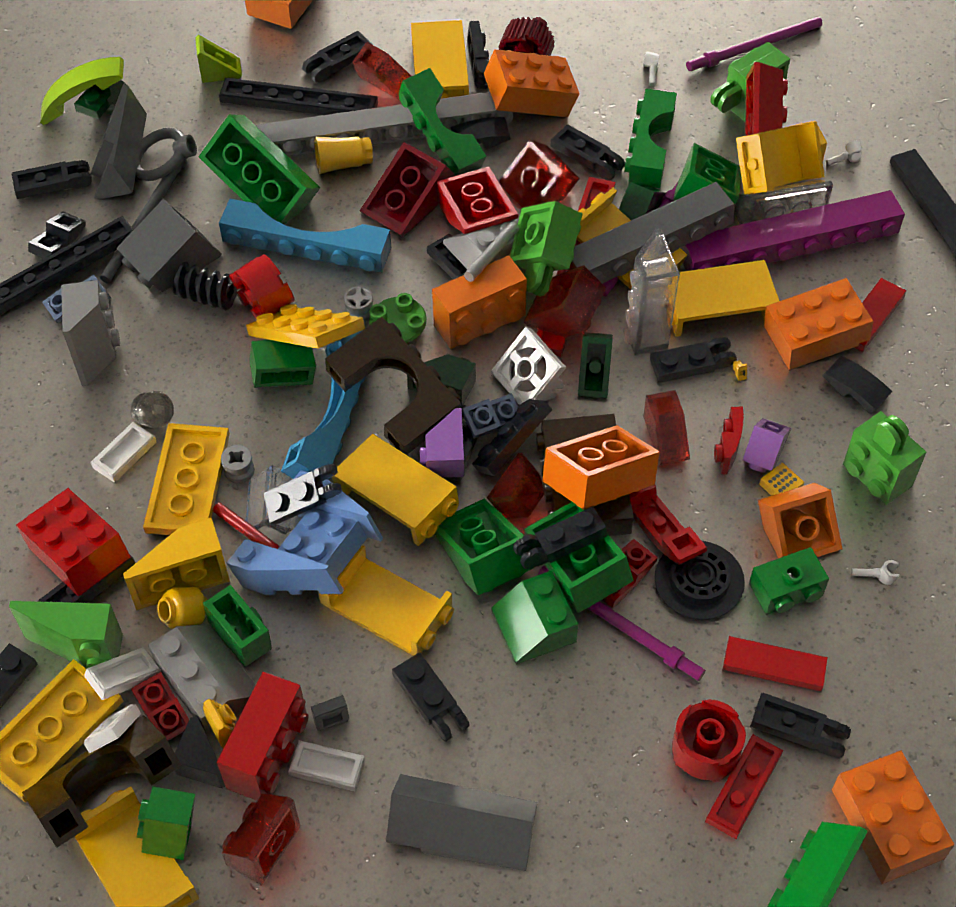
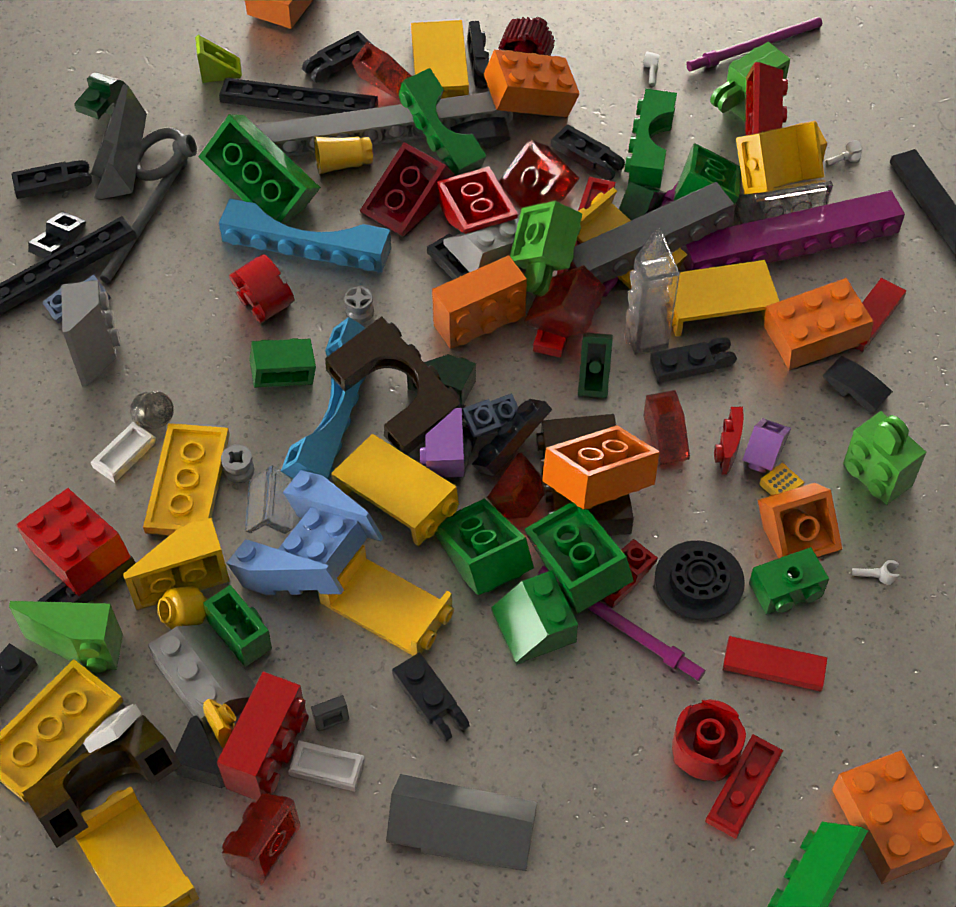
(98, 72): lime slope -> none
(121, 673): white tile -> none
(161, 706): red slope -> none
(163, 244): dark grey slope -> none
(166, 822): green brick -> none
(203, 288): black piece -> none
(242, 526): red bar -> none
(301, 494): hinge -> none
(305, 326): yellow plate -> none
(404, 313): bright green dish -> none
(492, 250): light grey bar -> none
(513, 357): white piece -> none
(560, 539): black hinge -> none
(663, 528): red slope -> none
(740, 370): yellow piece -> none
(799, 725): black hinge -> none

